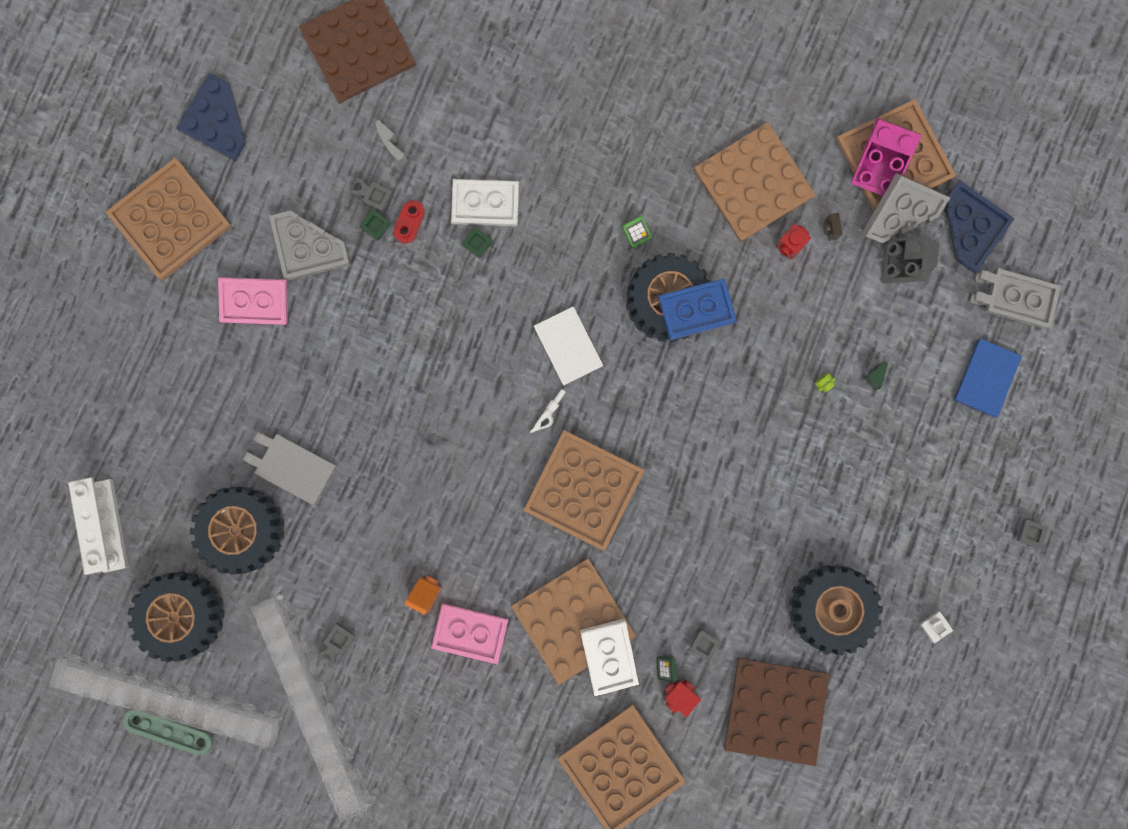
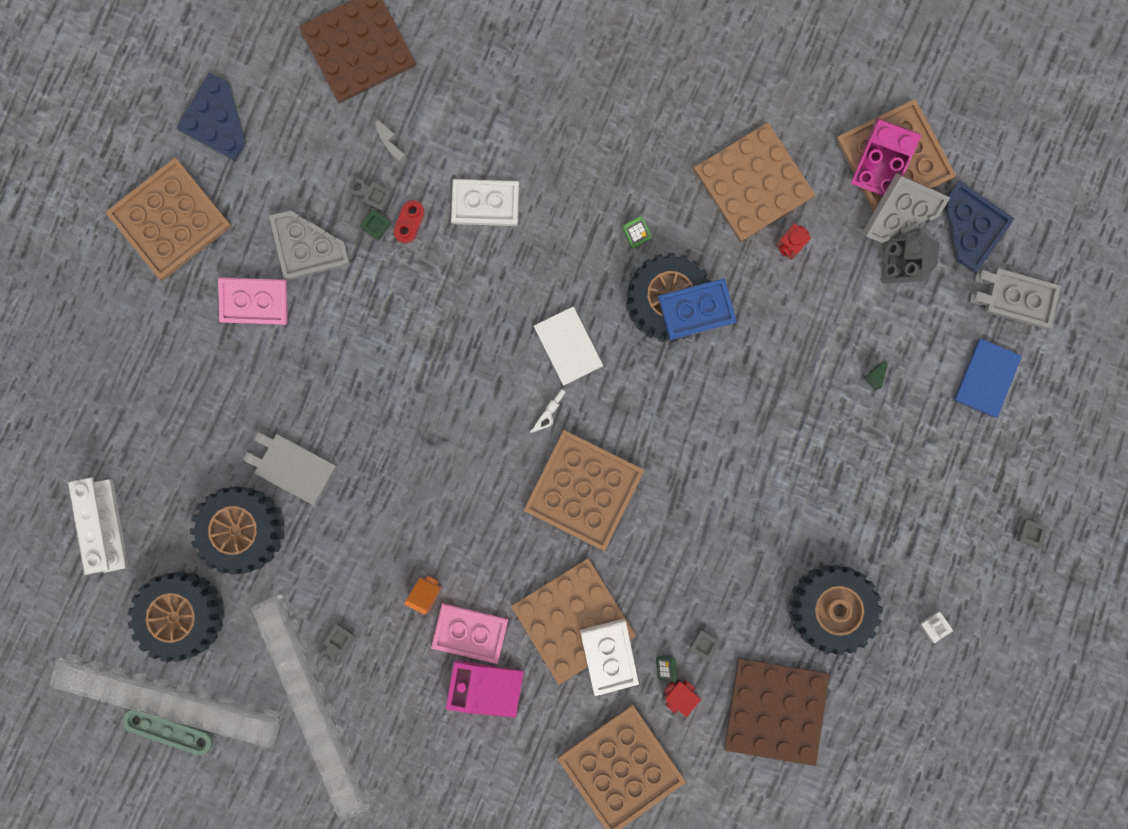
(477, 242): dark green plate -> none
(484, 689): none -> dark pink slope
(825, 382): lime plate -> none
(832, 226): dark brown plate -> none

